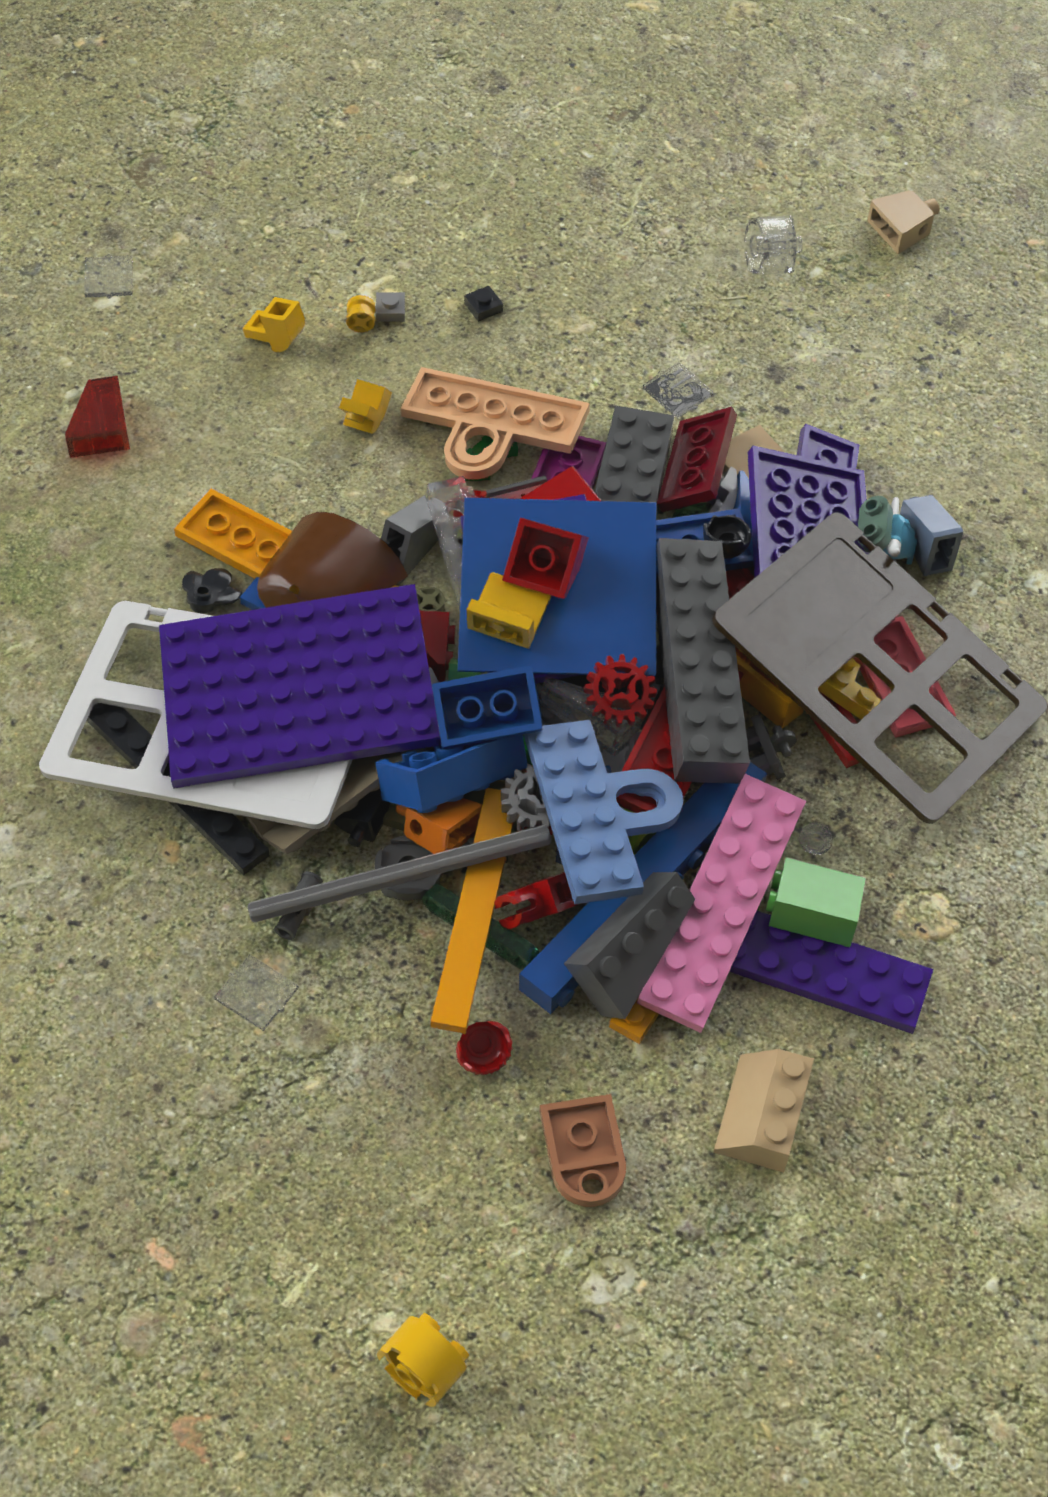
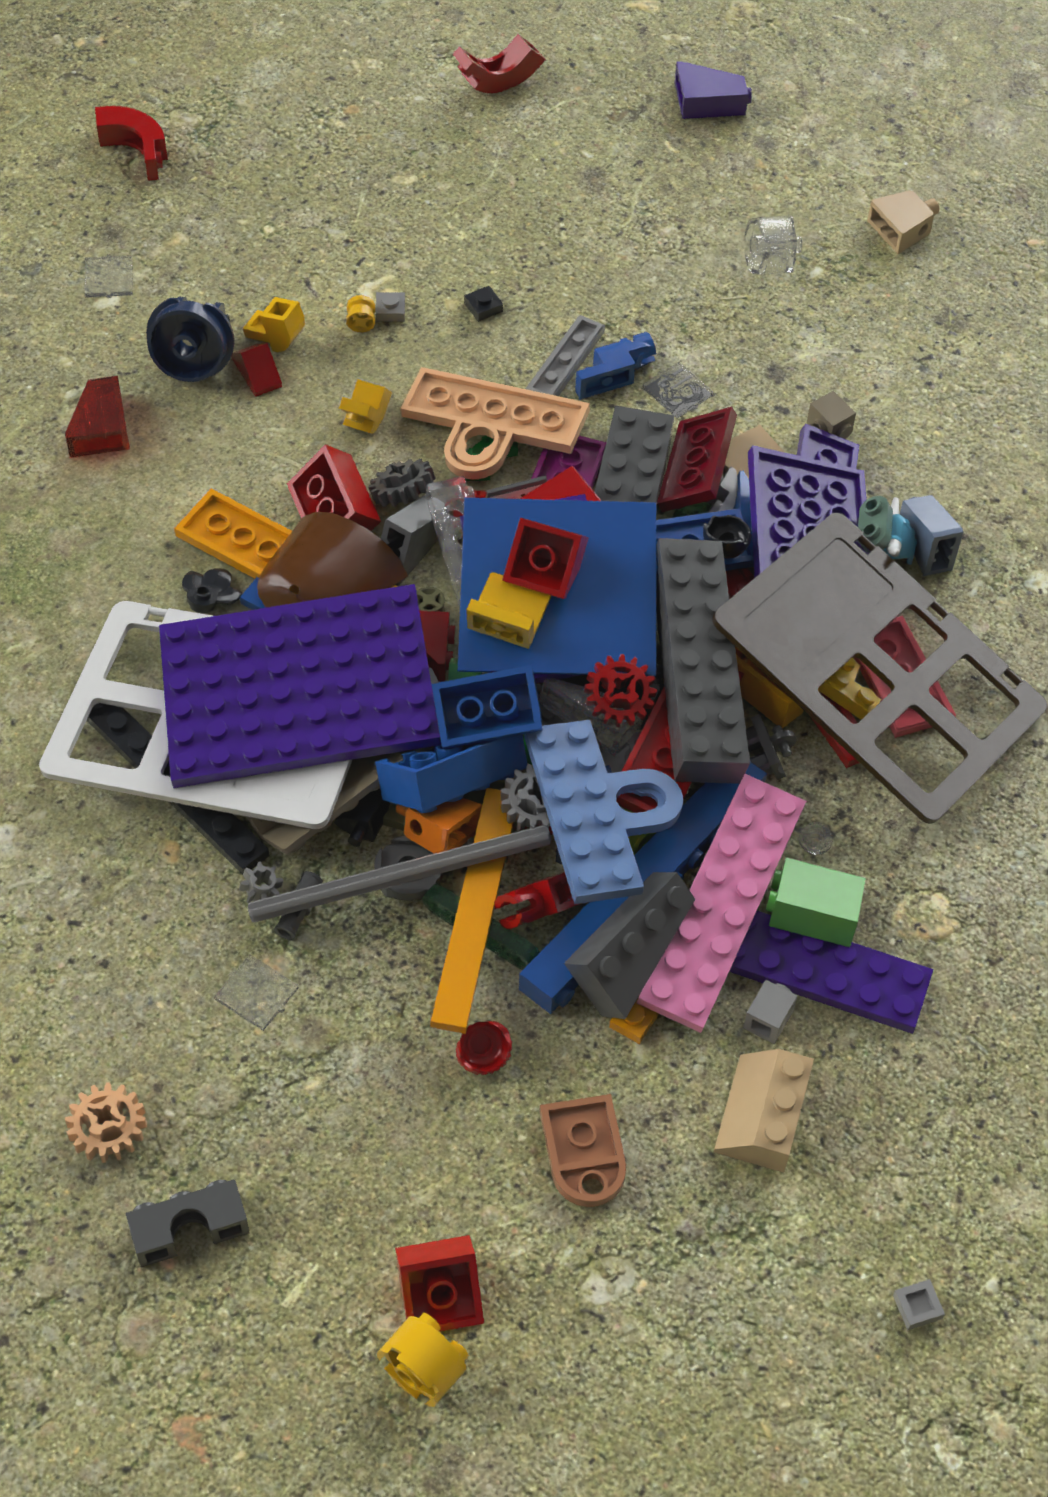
(112, 1135): none -> light nougat gear
(135, 129): none -> red arch
(156, 1224): none -> dark grey arch
(201, 325): none -> dark blue piece
(256, 877): none -> light grey gear
(258, 368): none -> red slope
(333, 485): none -> red slope
(401, 482): none -> dark grey gear
(441, 1282): none -> red slope
(503, 70): none -> red arch
(567, 356): none -> light grey tile
(615, 365): none -> blue plate
(710, 92): none -> slope
(770, 1011): none -> light grey brick
(832, 415): none -> dark tan brick
(918, 1304): none -> light grey plate

